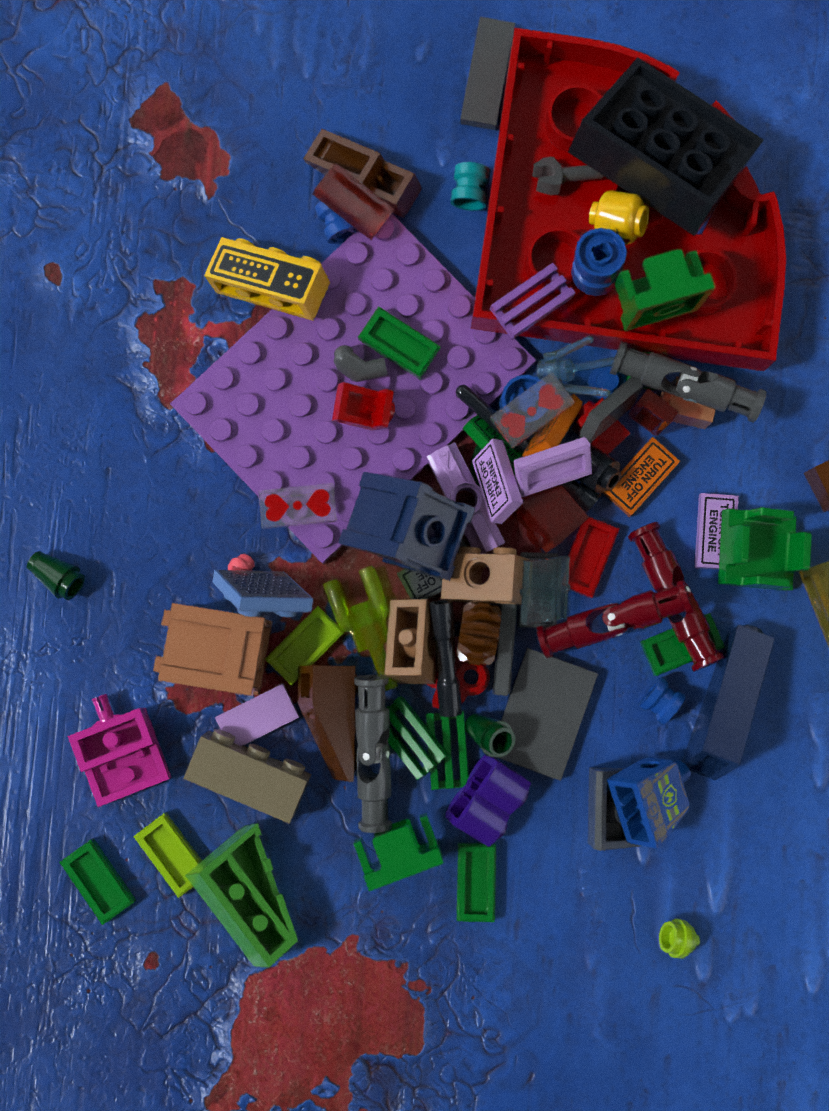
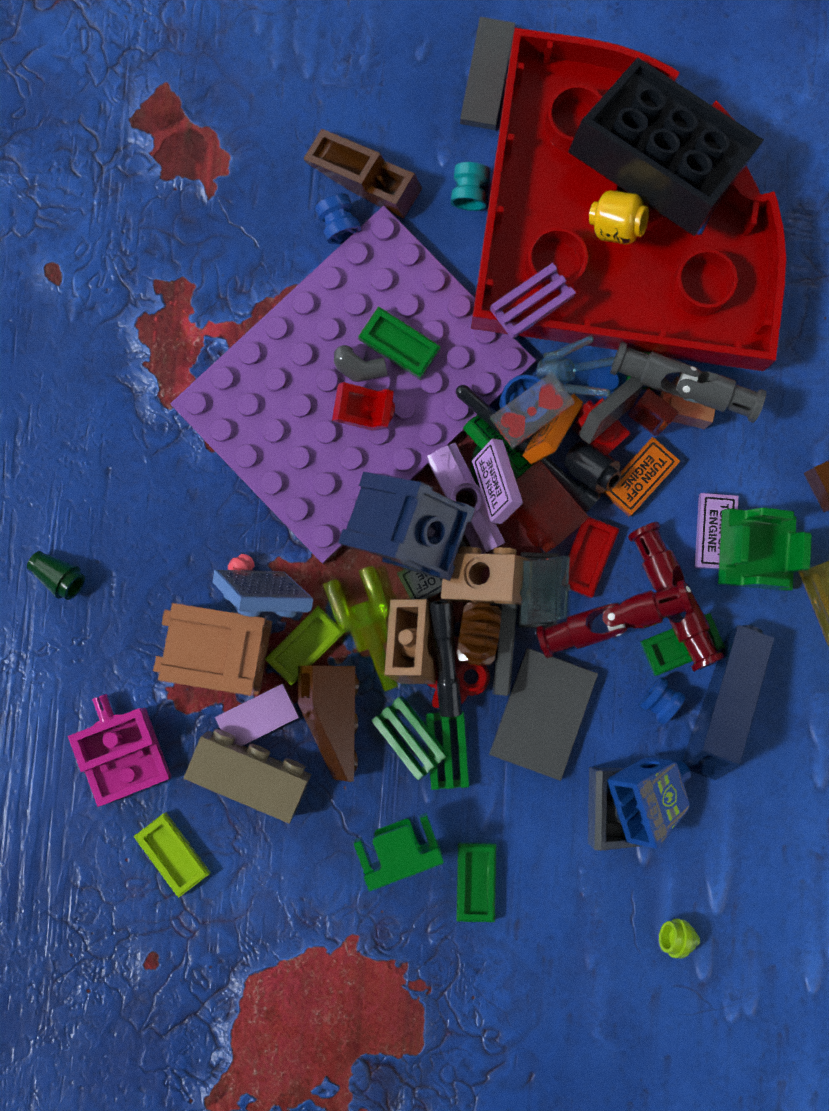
(97, 881): green tile -> none
(244, 896): bright green wedge -> none
(267, 277): yellow brick -> none
(297, 506): clear tile -> none
(353, 201): clear red tile -> none
(372, 735): dark grey piece -> none
(488, 800): dark purple brick -> none
(491, 735): dark green cone -> none
(553, 176): dark grey bar -> none
(553, 466): lavender tile -> none
(598, 261): blue wheel -> none
(669, 290): green panel -> none

